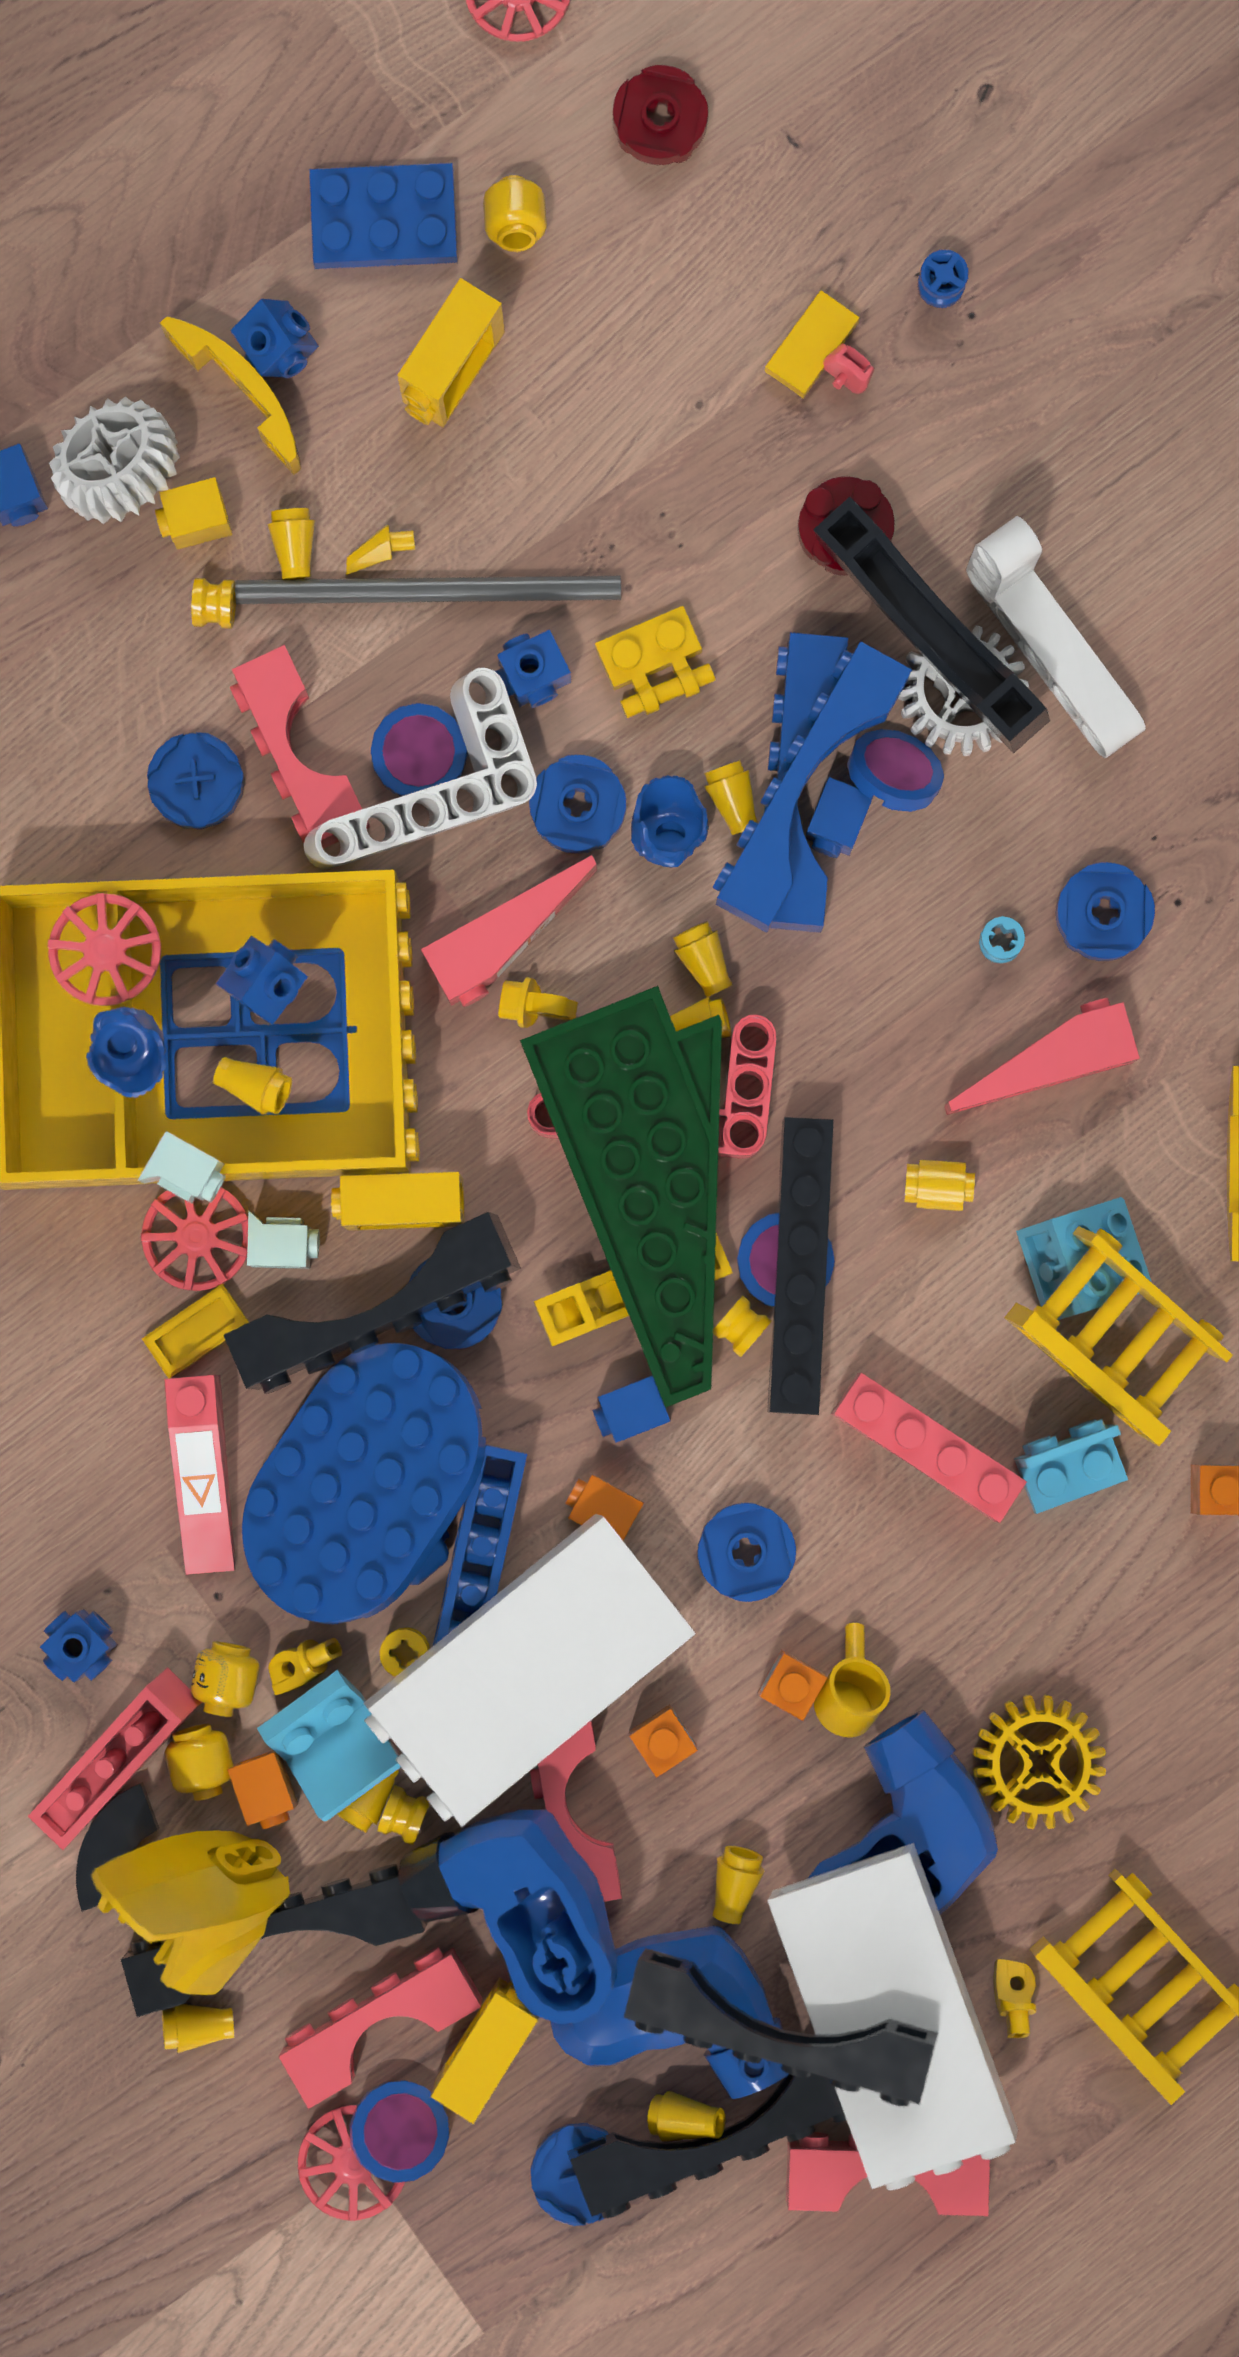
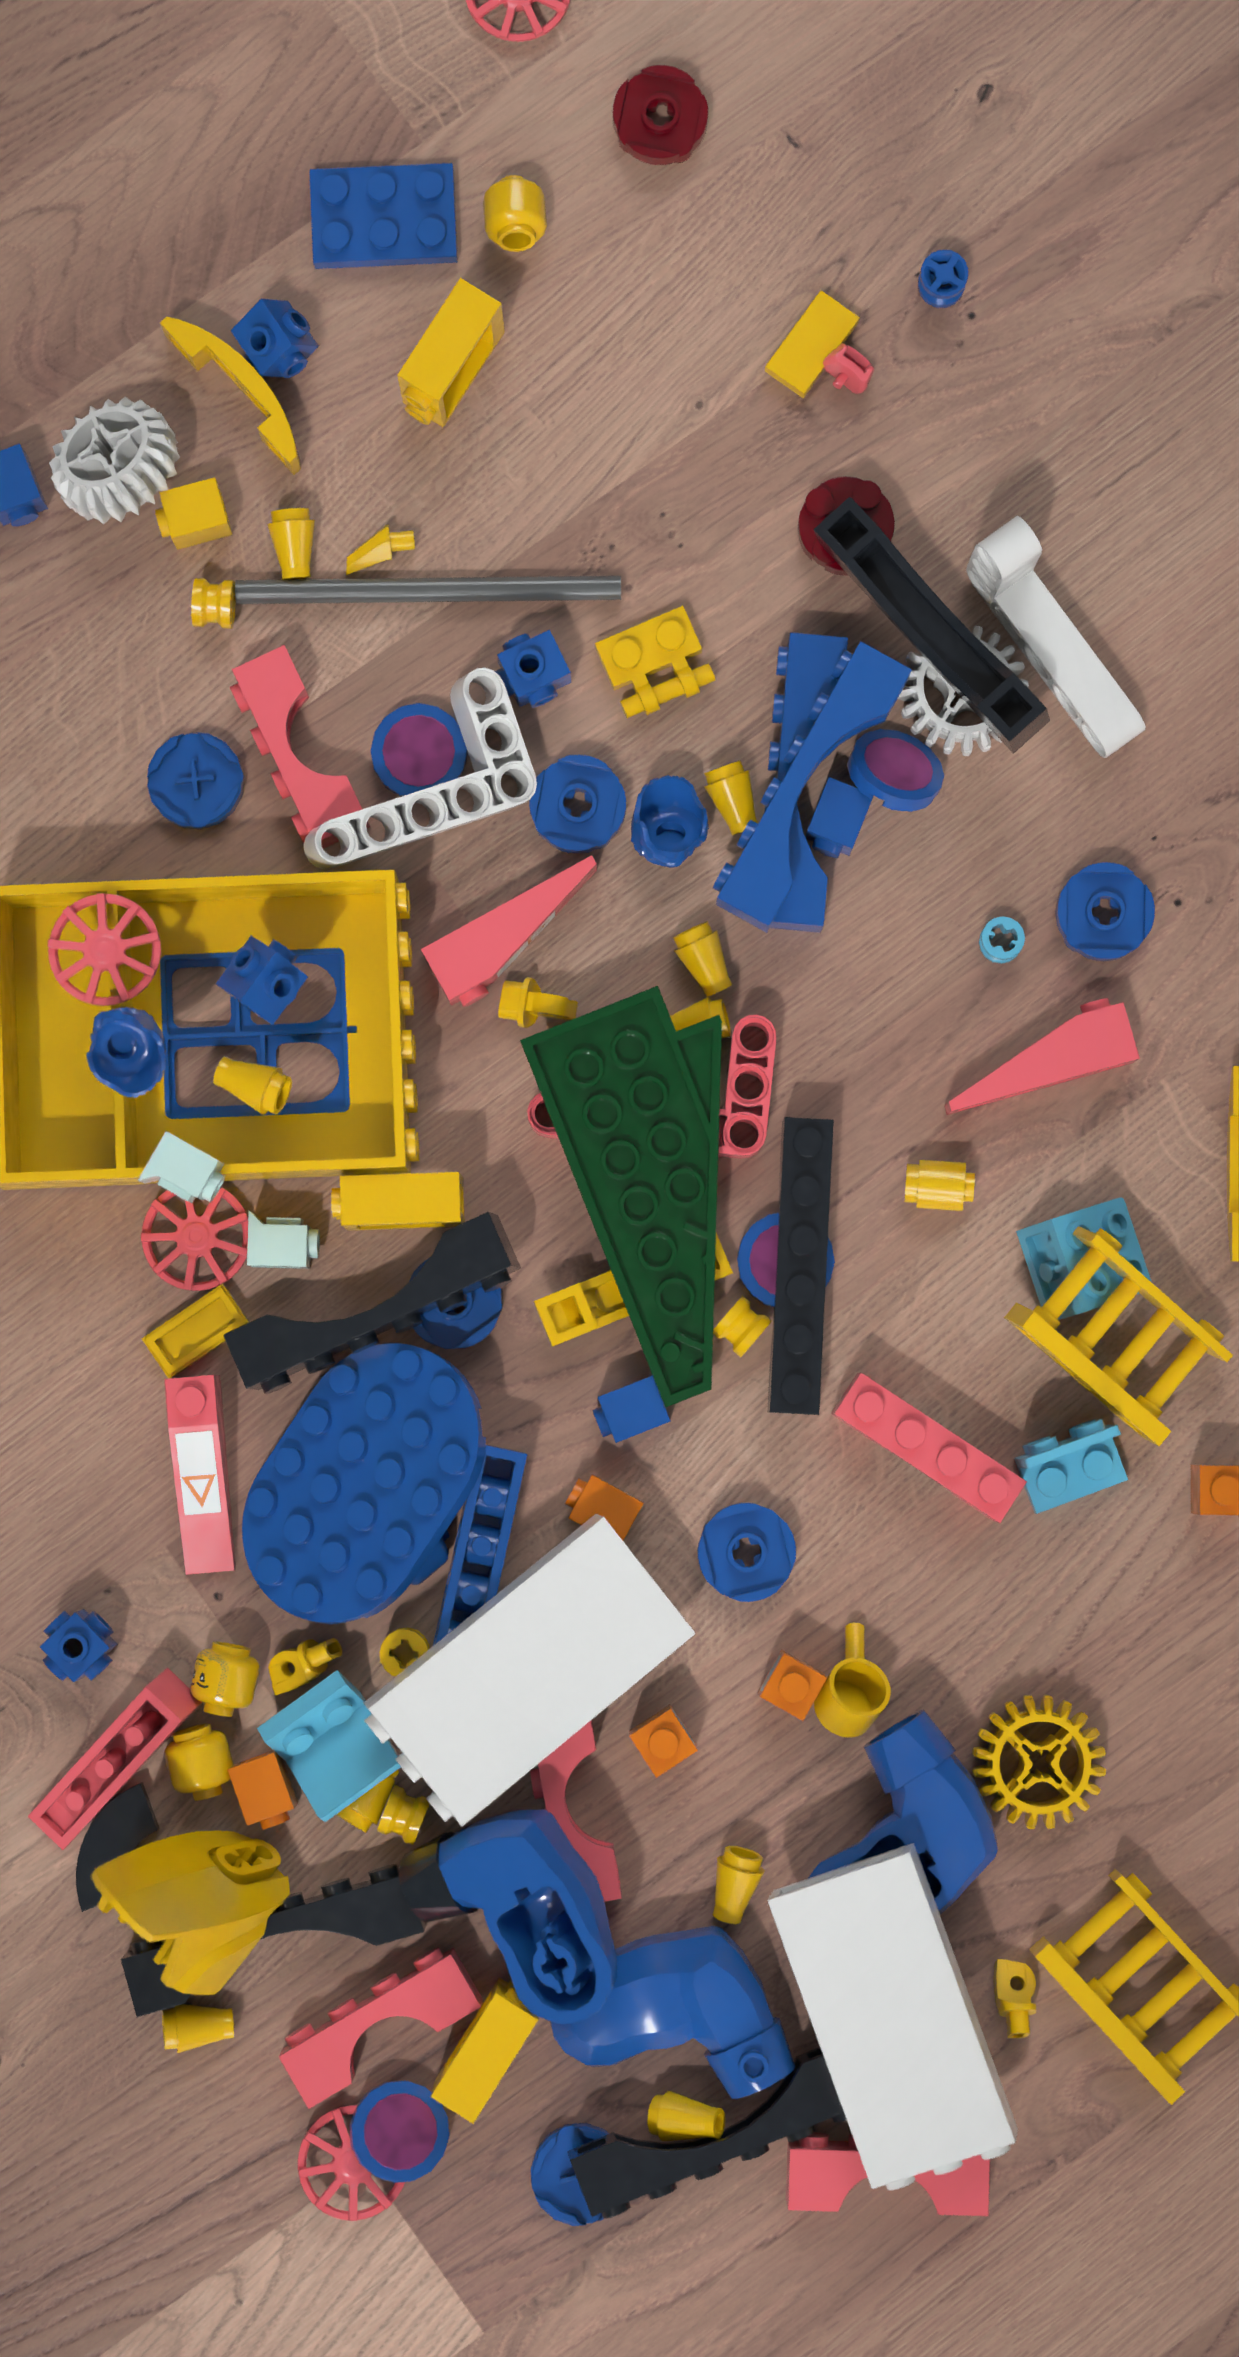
(679, 1999): black arch -> none

